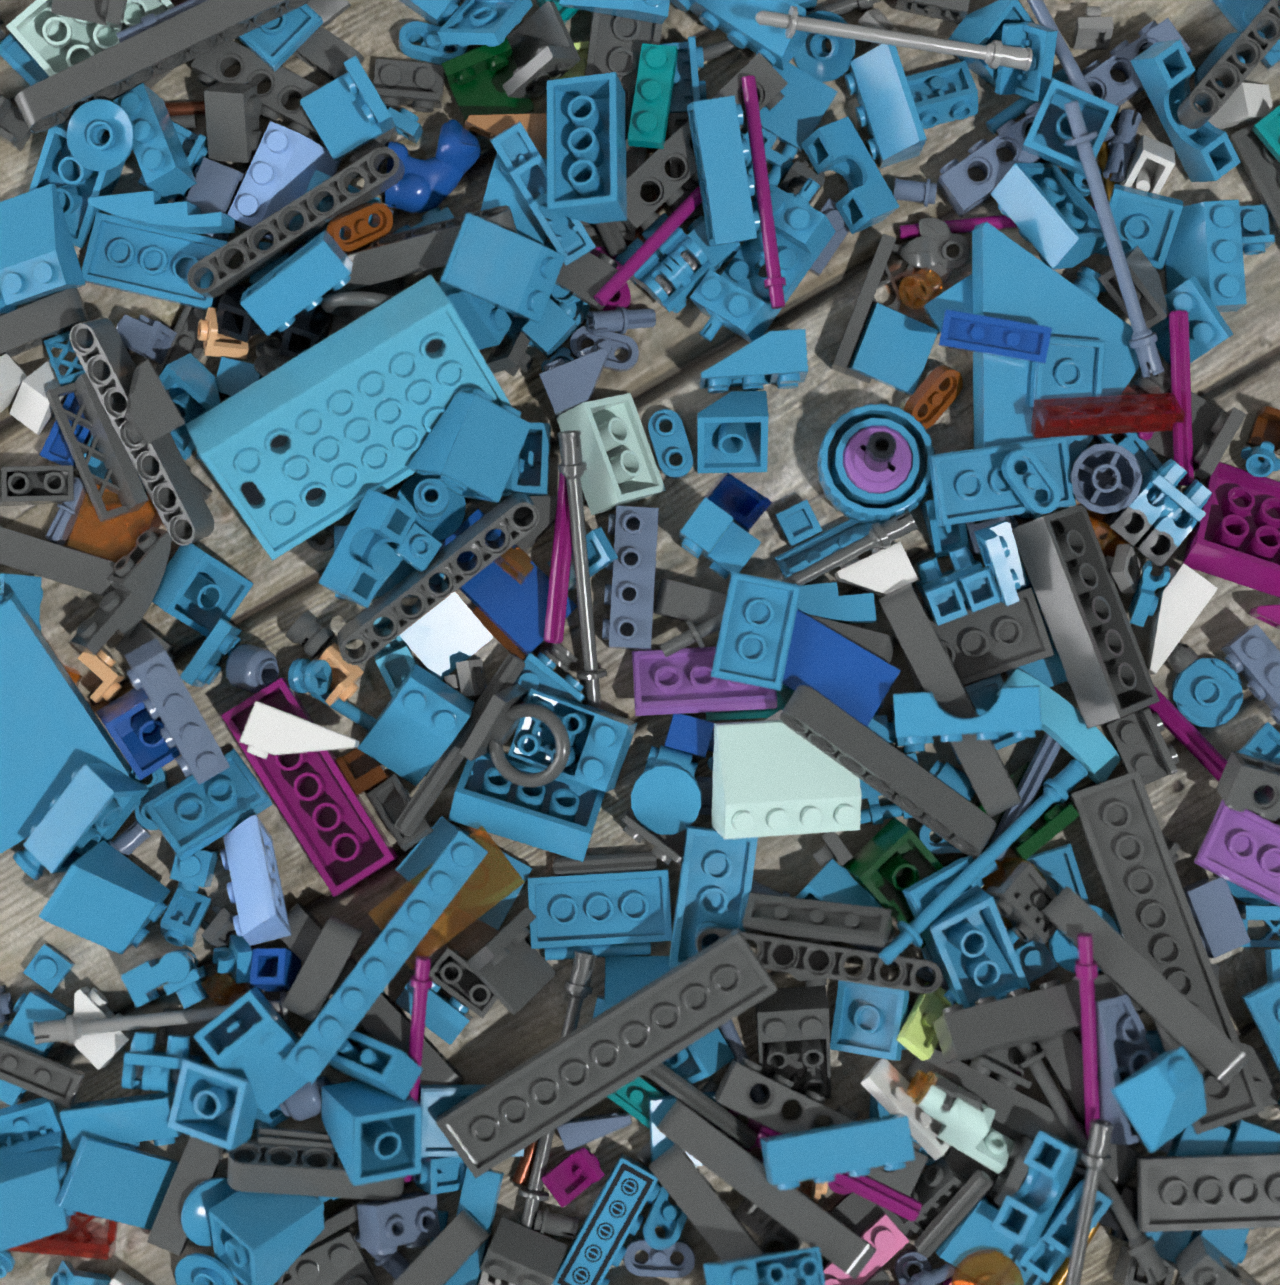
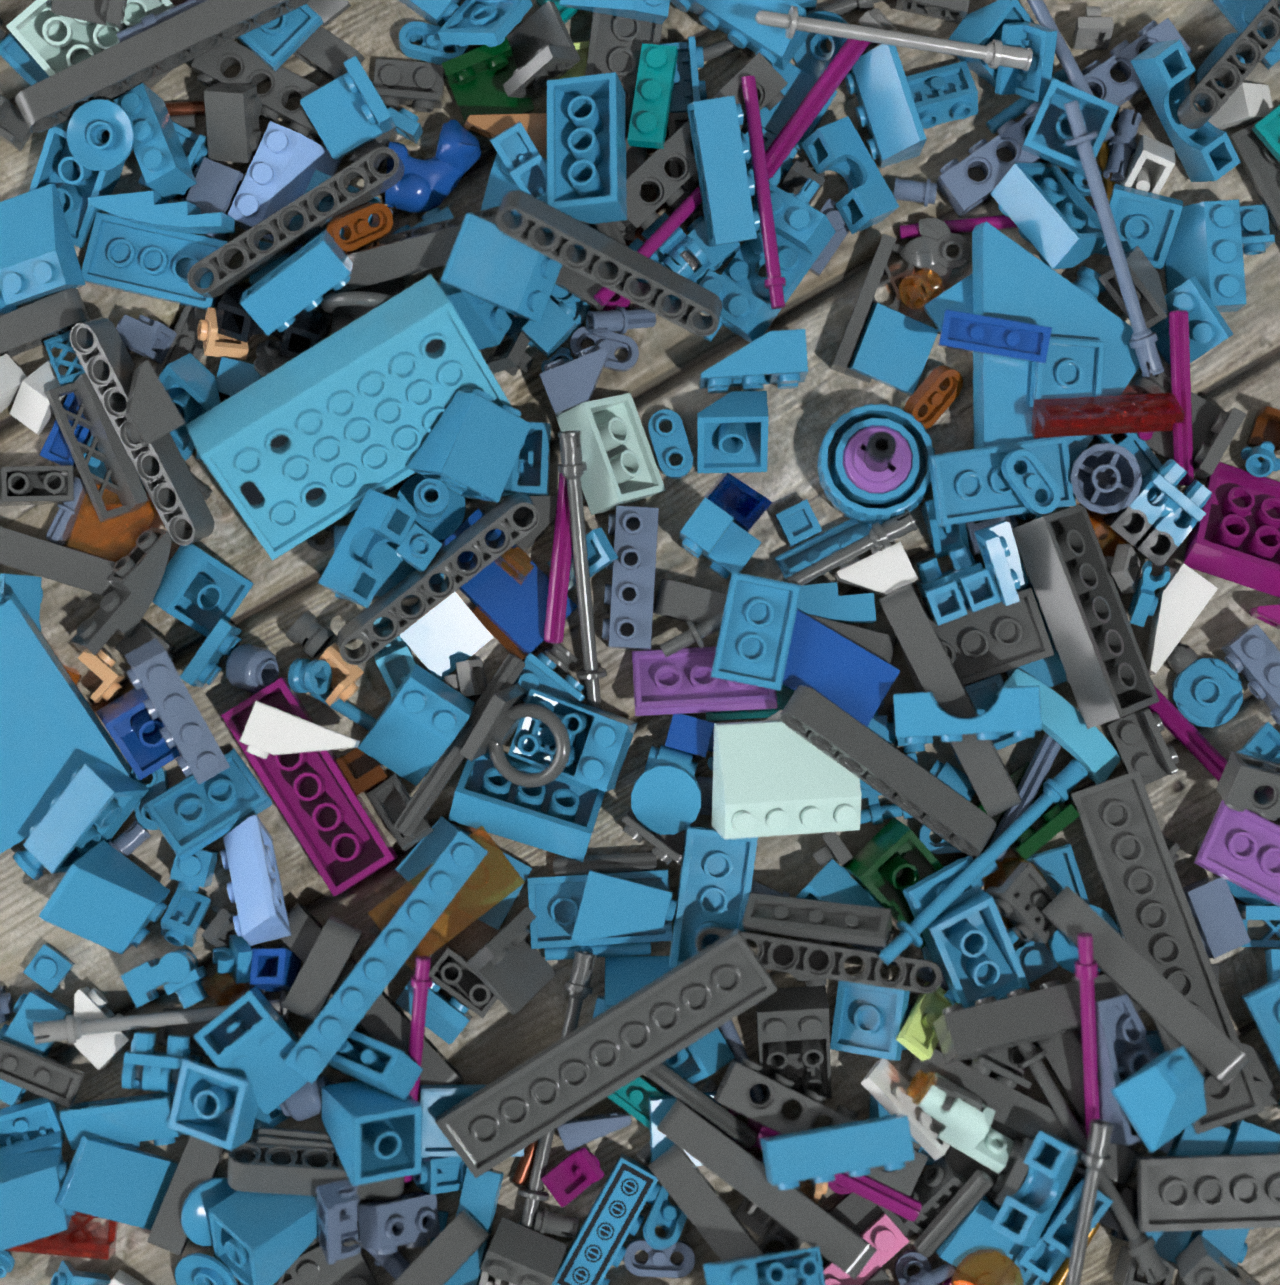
(337, 1219): none -> sand blue hinge
(602, 248): none -> dark grey beam
(620, 907): none -> dark azure slope
(813, 103): none -> magenta axle

